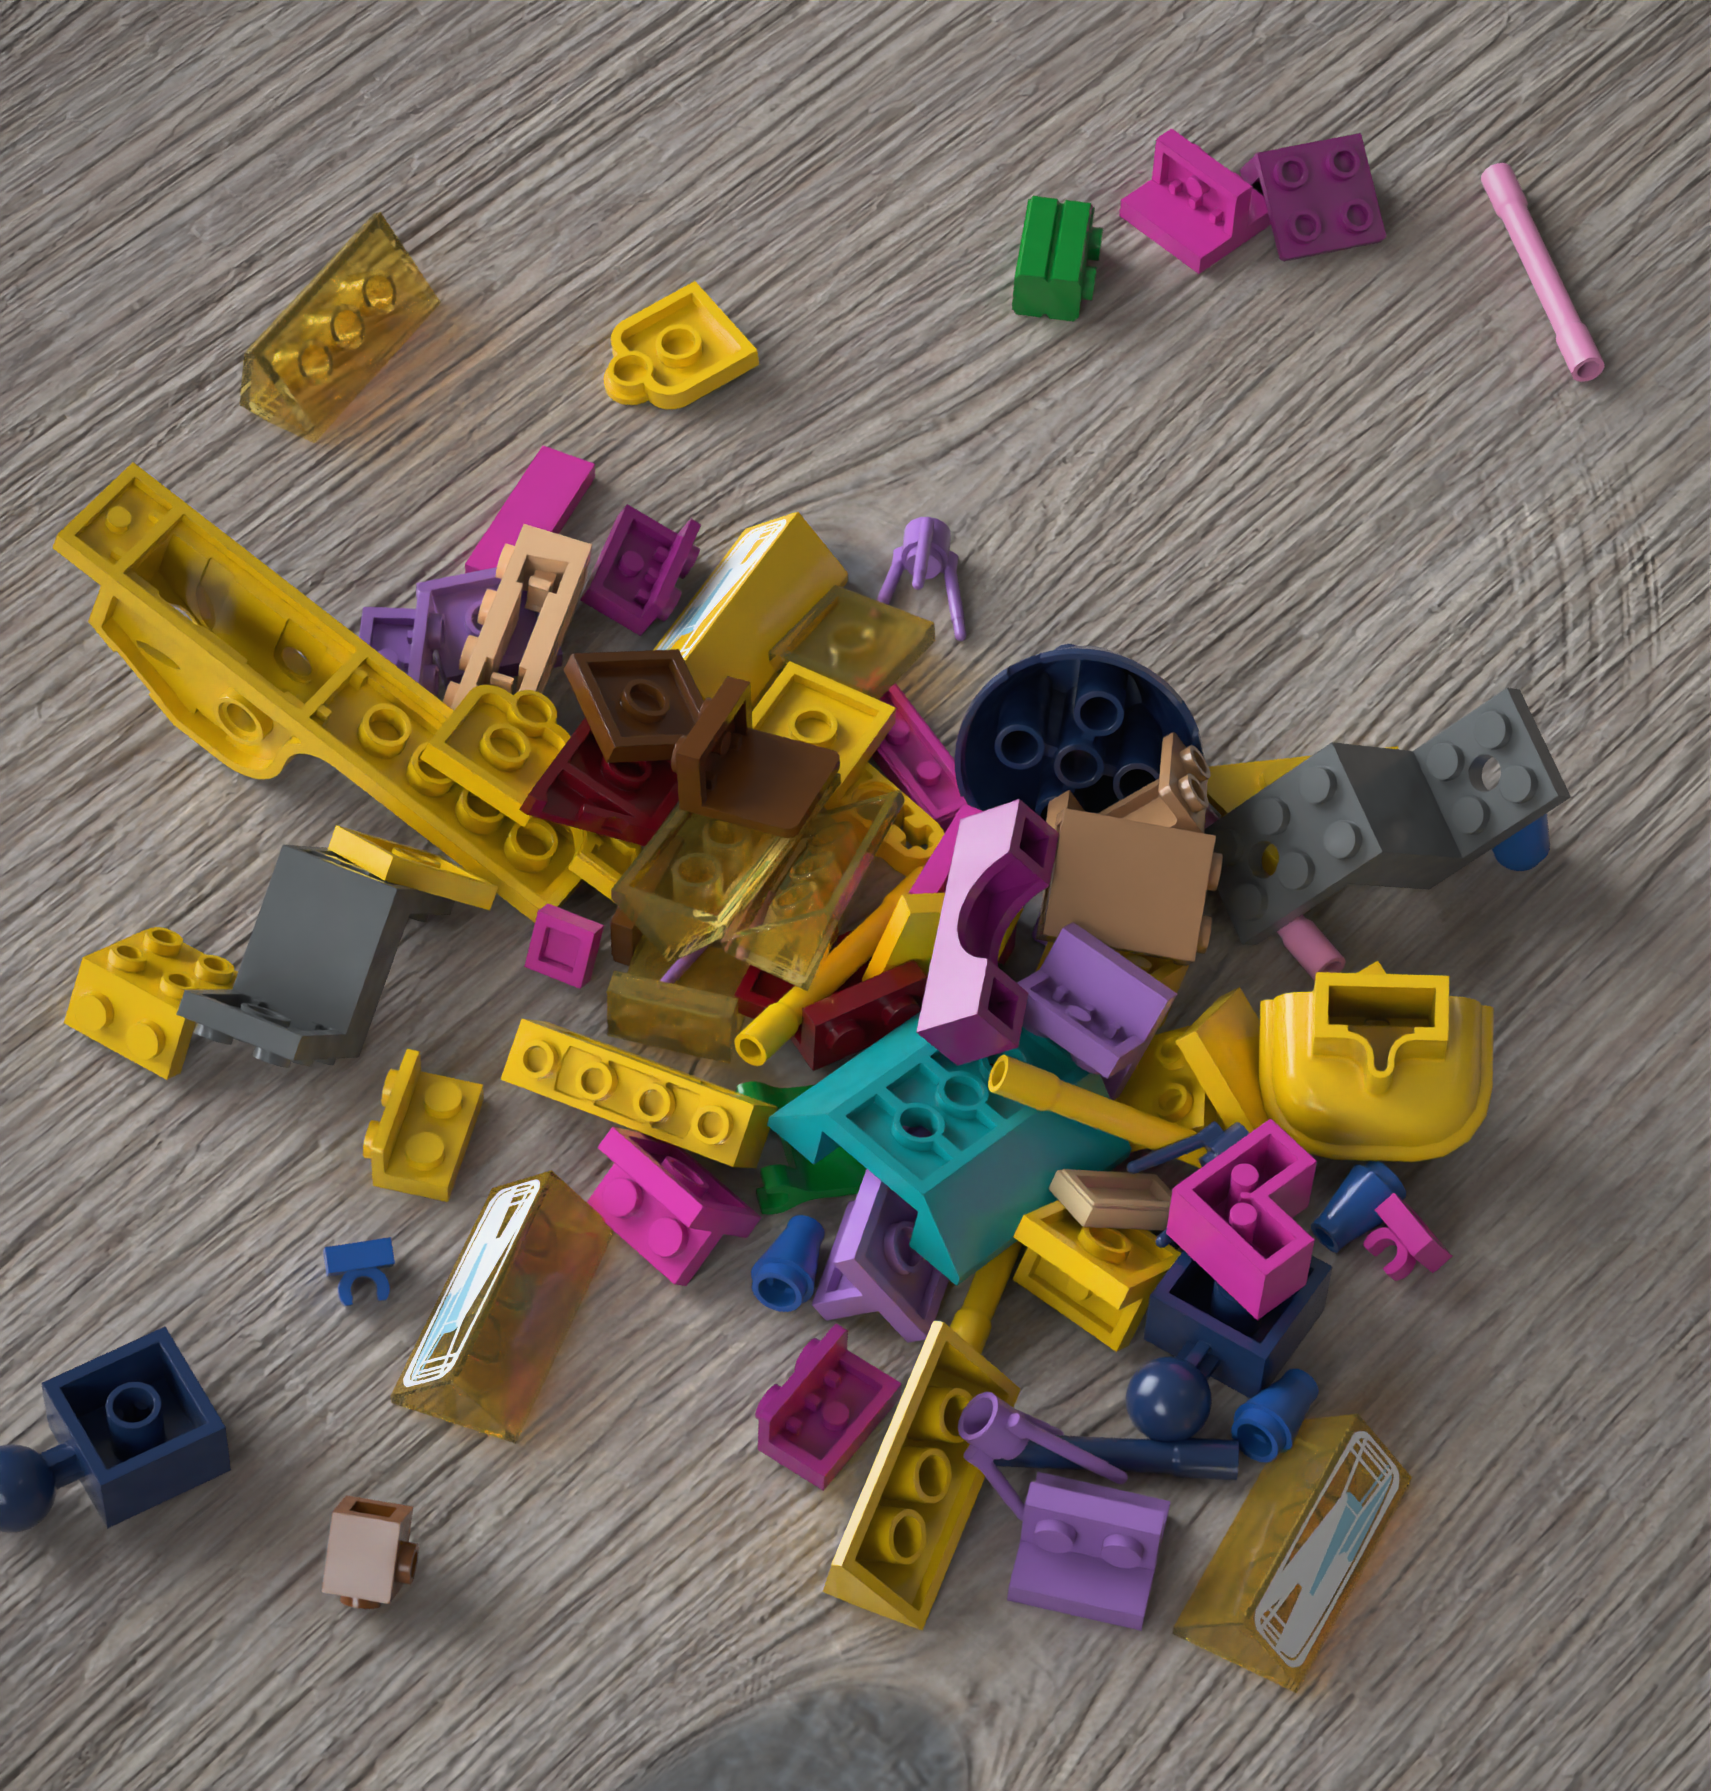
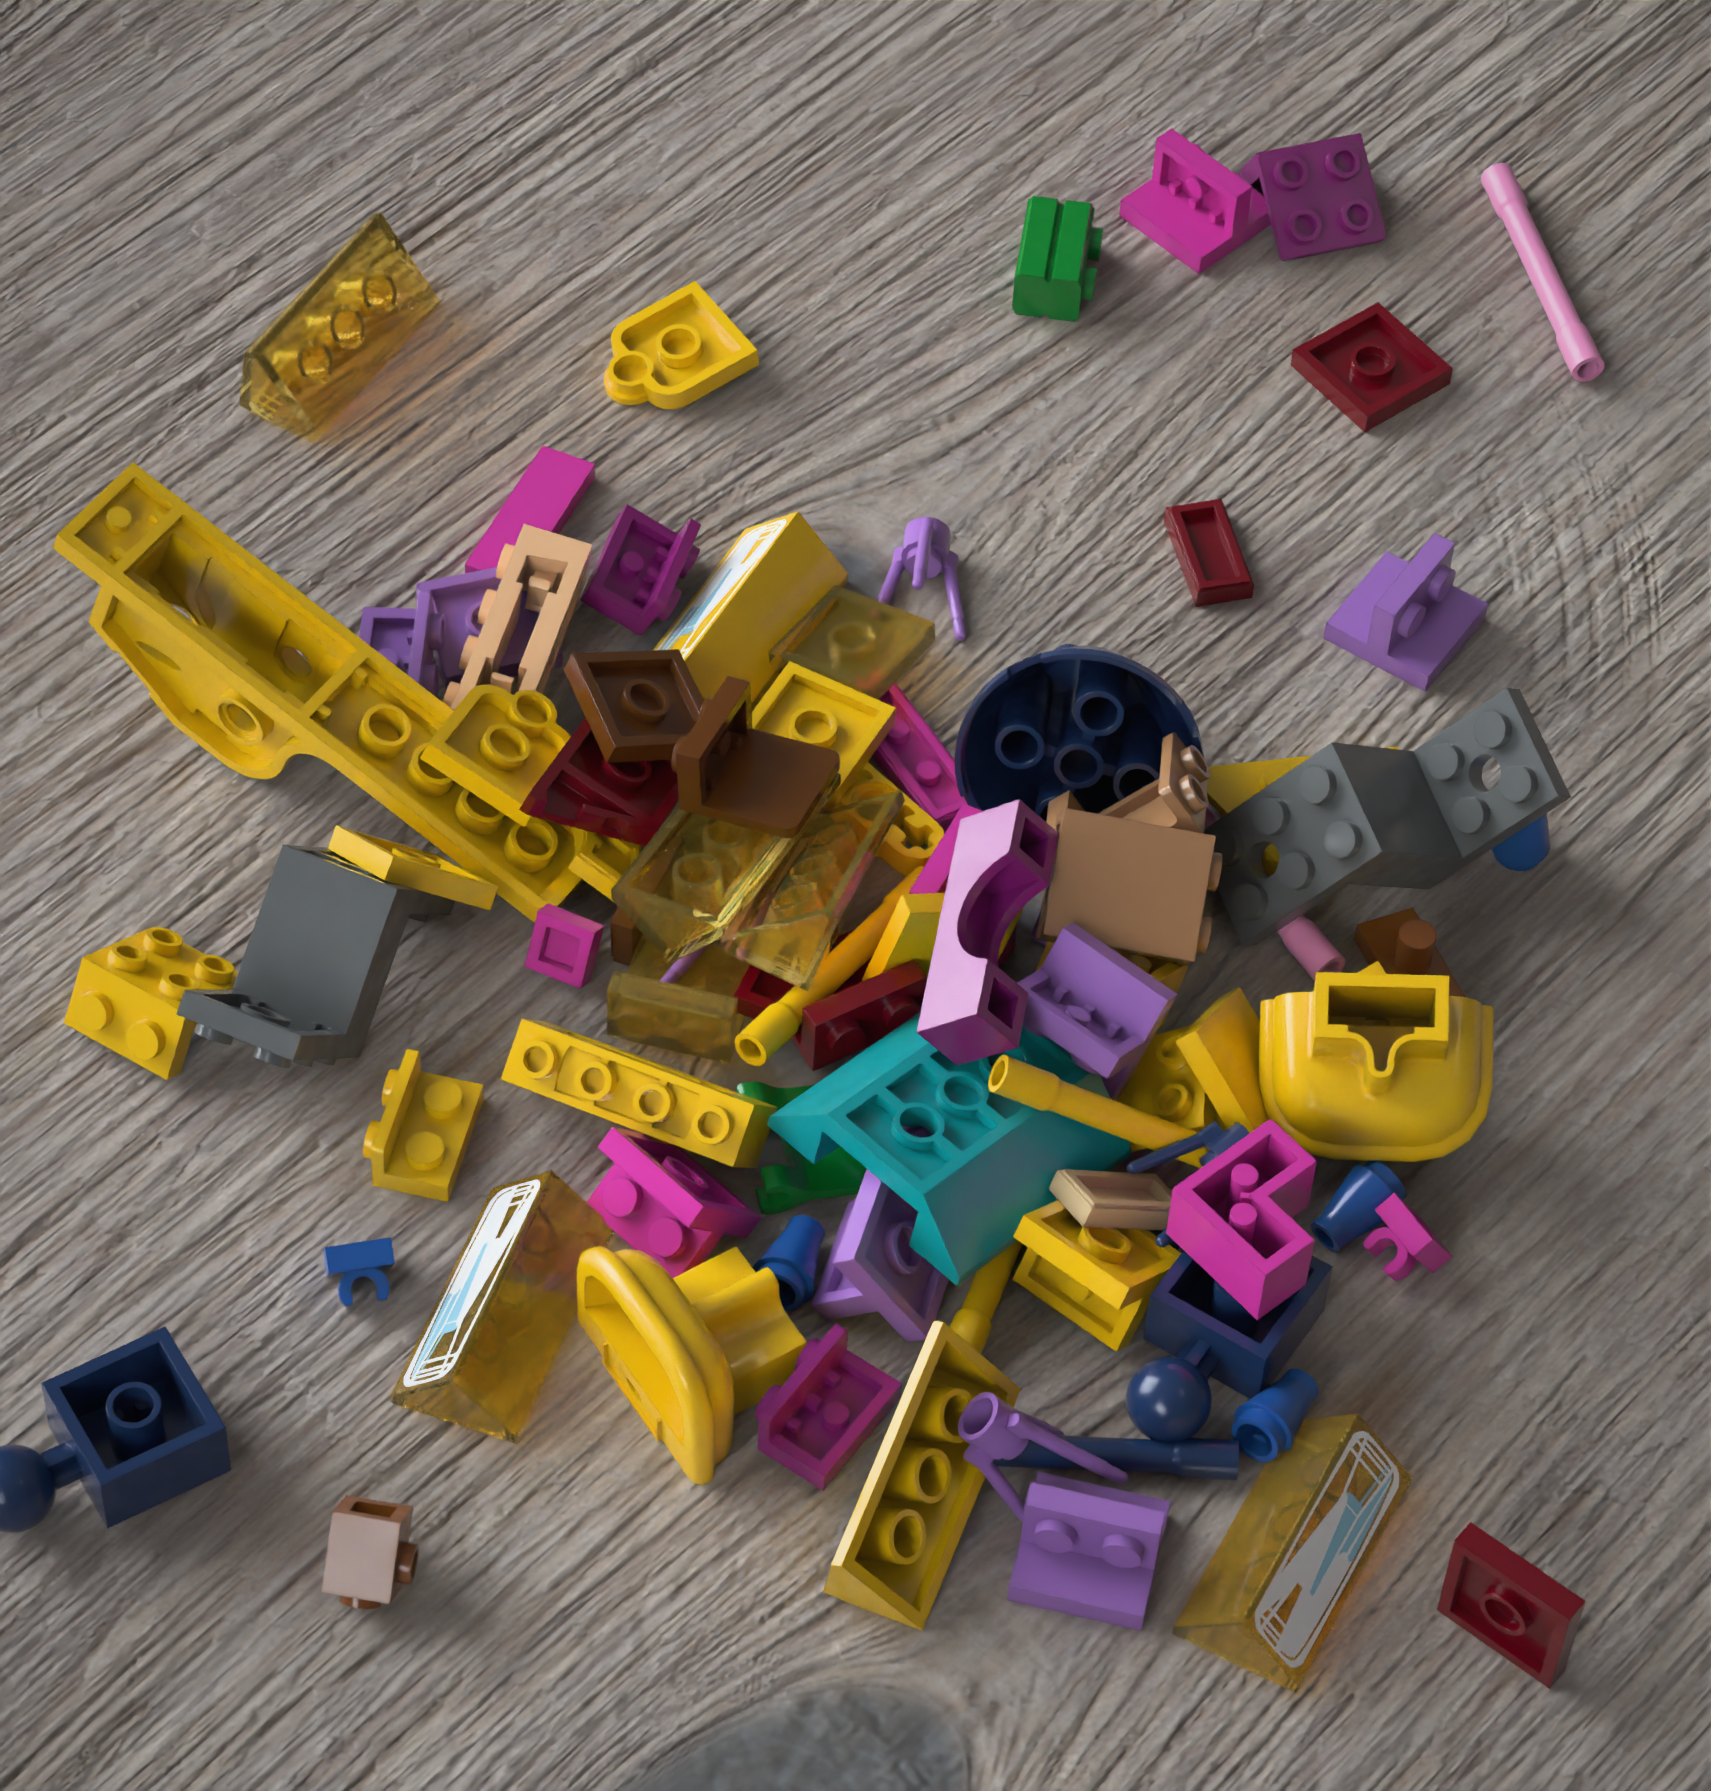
(687, 1344): none -> yellow piece
(1208, 552): none -> dark red tile
(1371, 367): none -> dark red tile
(1404, 946): none -> dark orange tile
(1408, 615): none -> medium lavender bracket
(1510, 1605): none -> dark red tile

